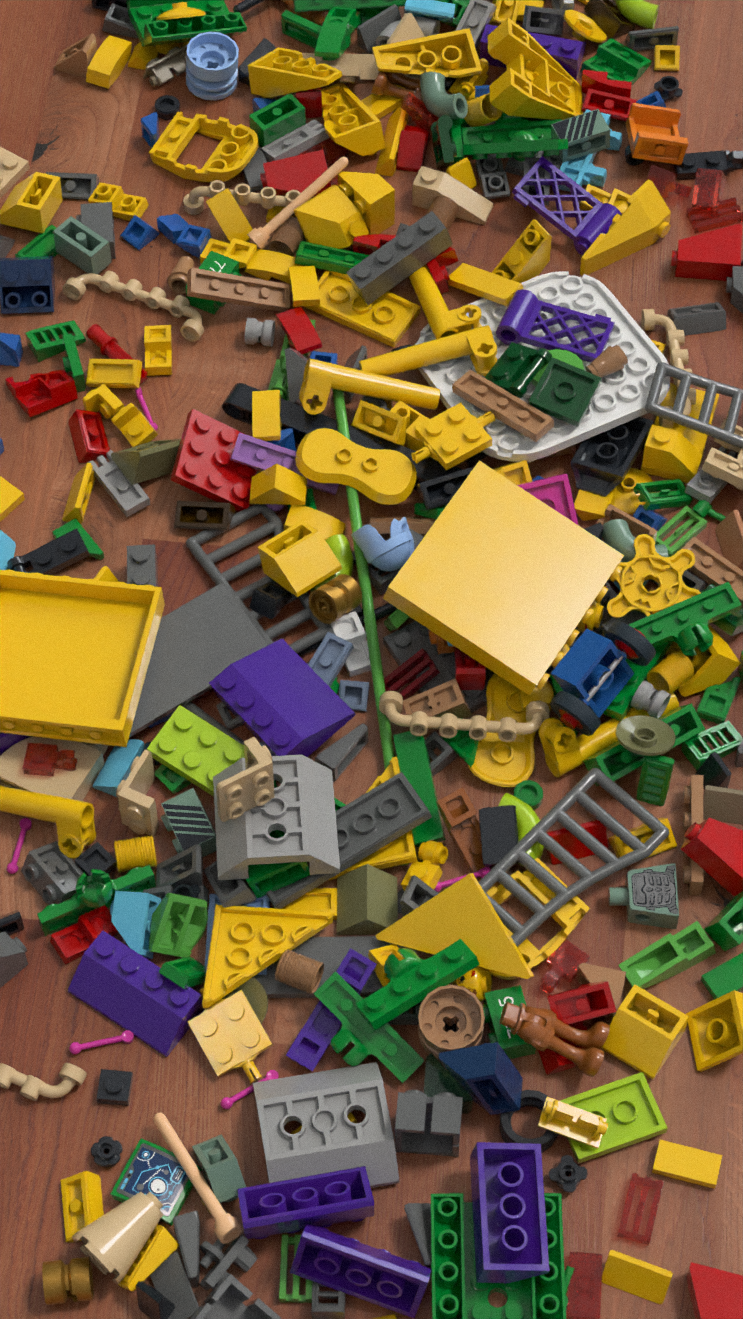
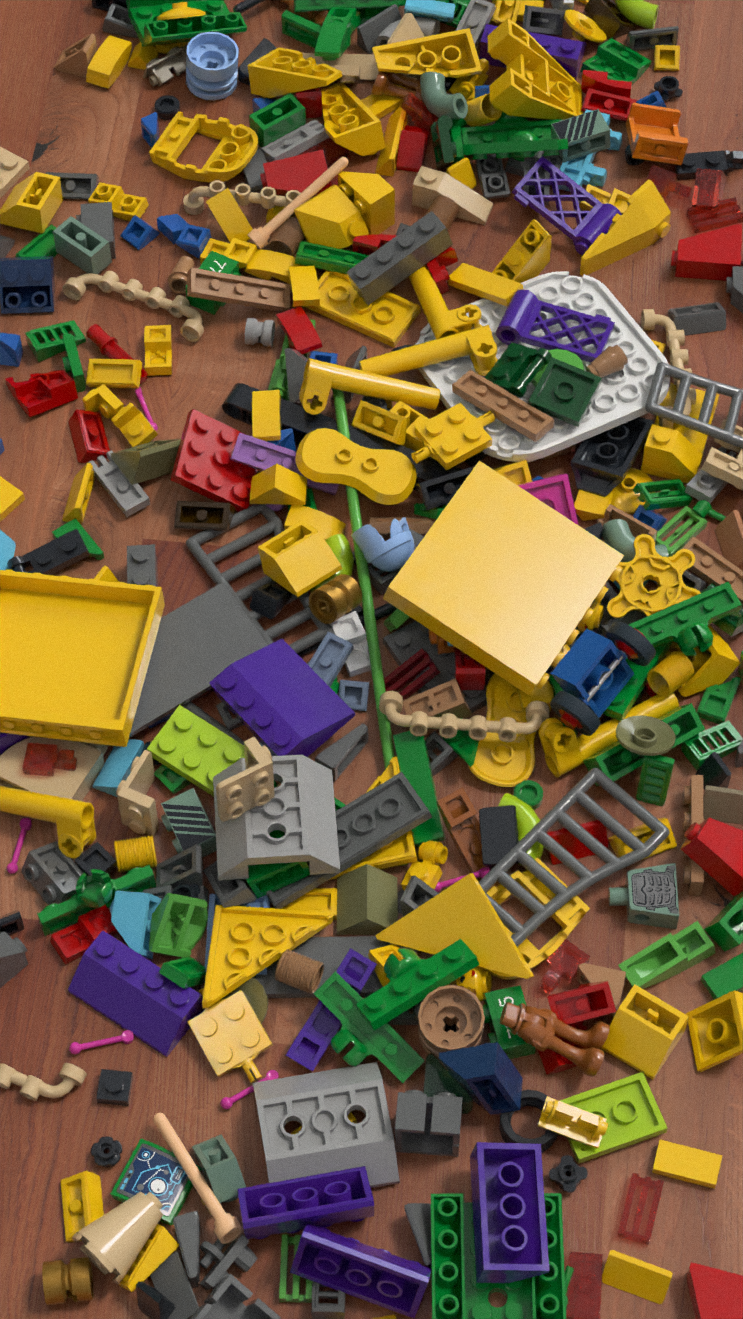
(650, 700): light grey wheel -> none

